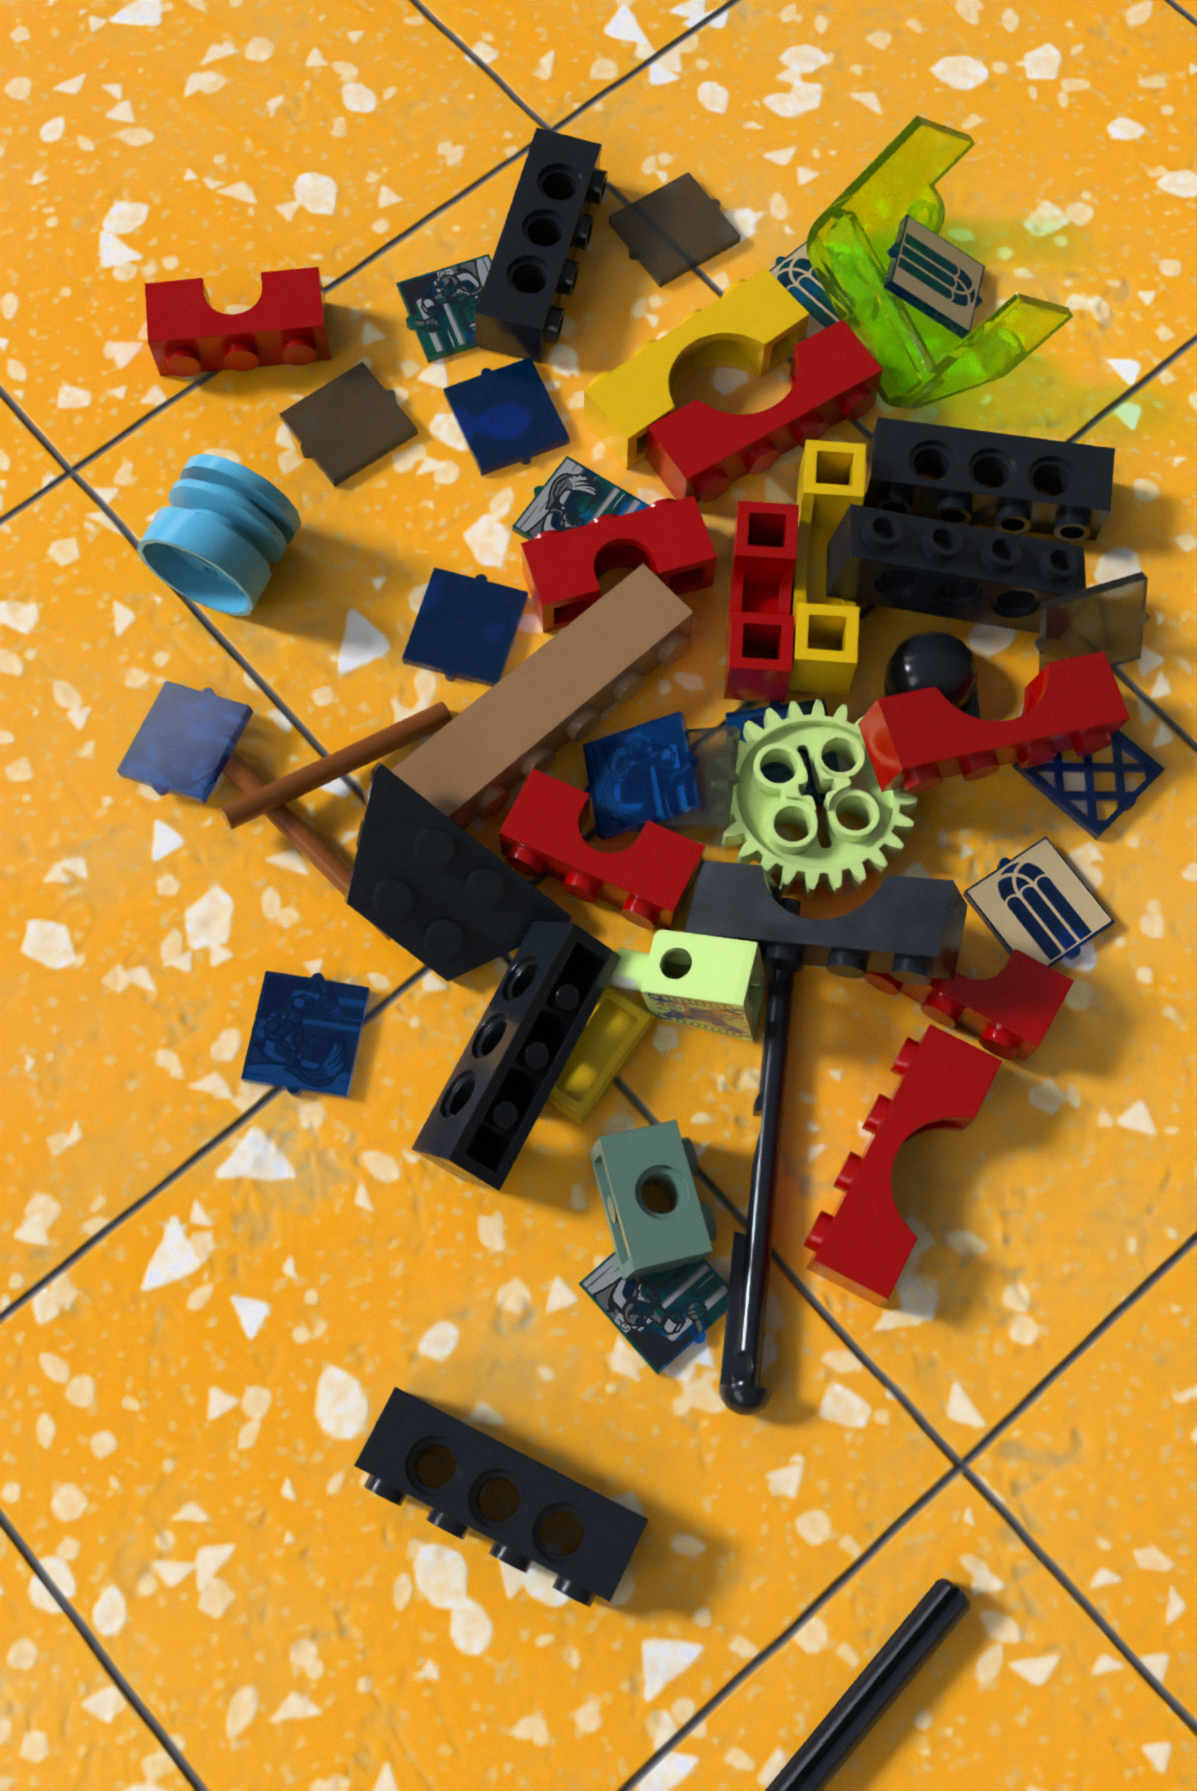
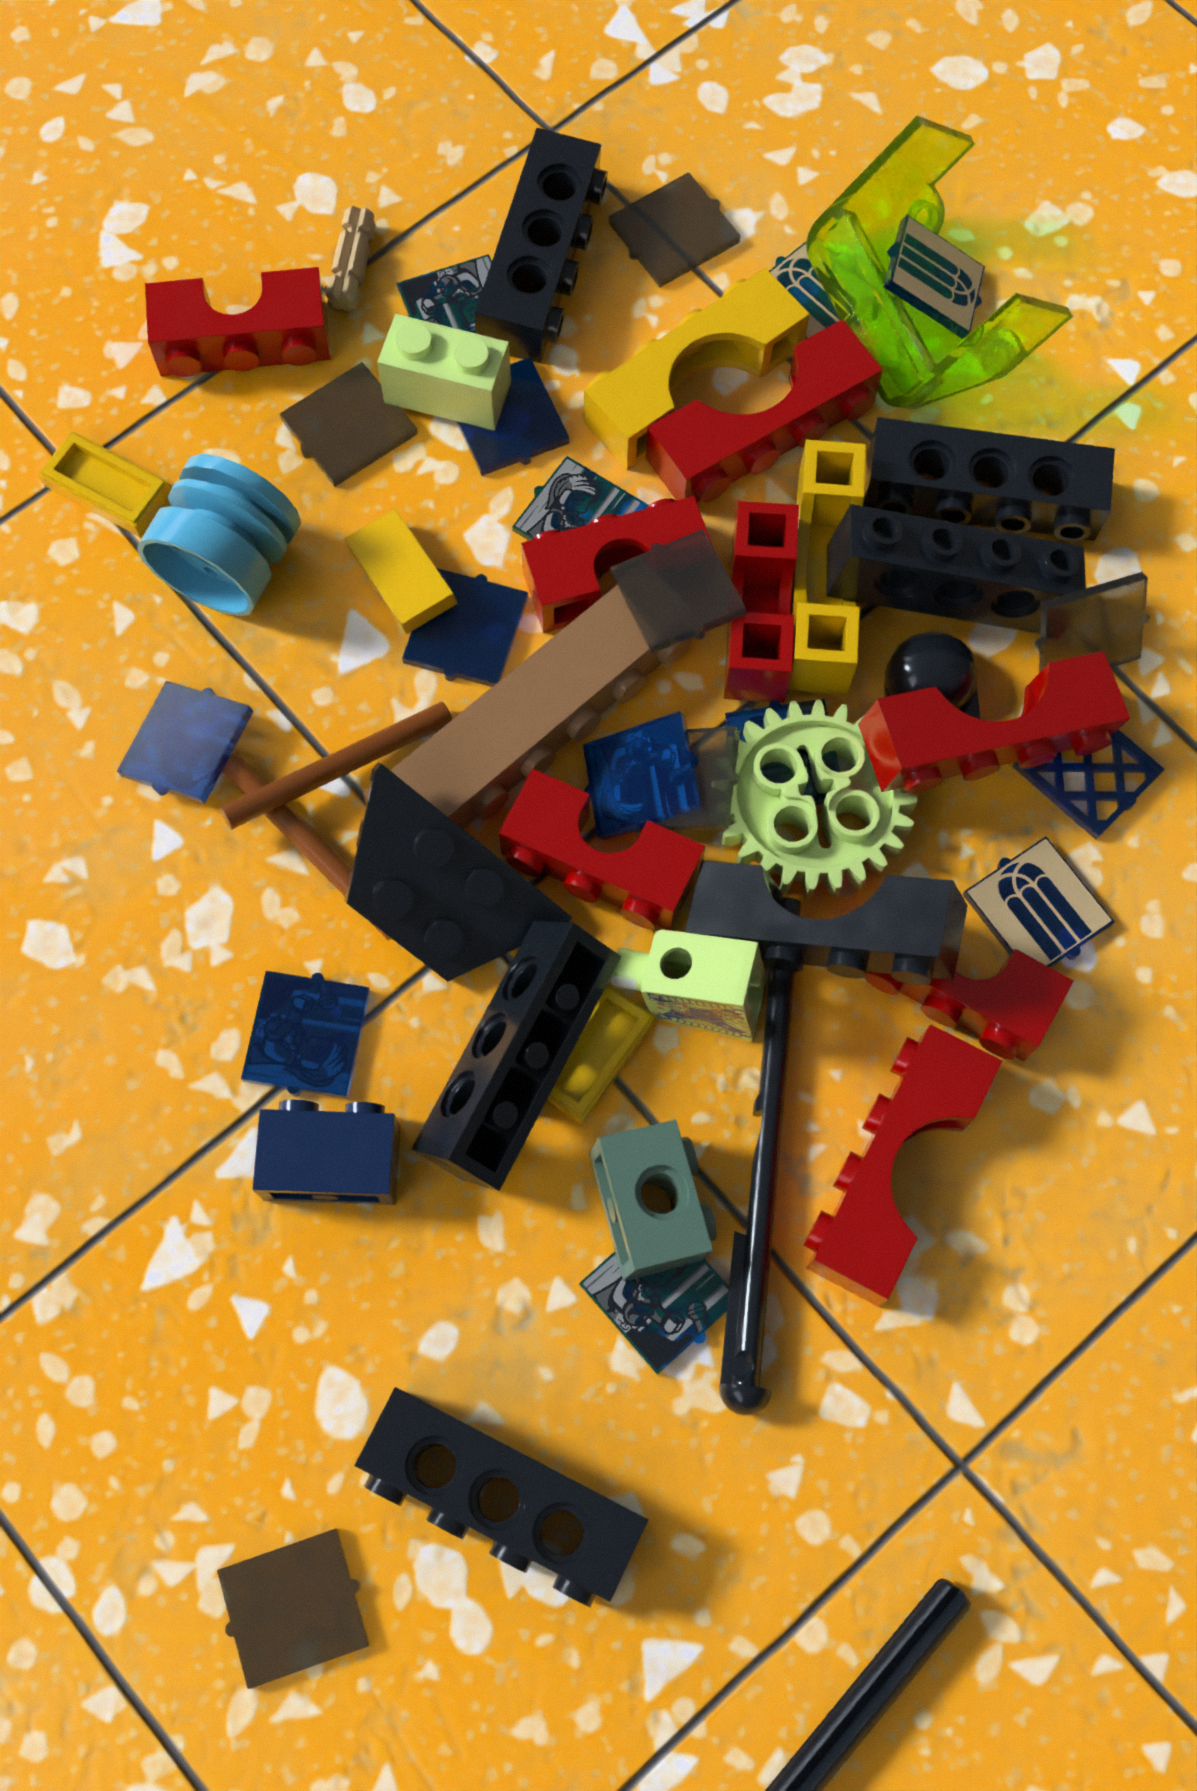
(105, 483): none -> yellow tile
(293, 1608): none -> clear smoke piece
(327, 1154): none -> dark blue brick
(350, 259): none -> tan axle
(400, 571): none -> yellow tile
(444, 371): none -> yellowish green brick
(677, 591): none -> clear smoke piece

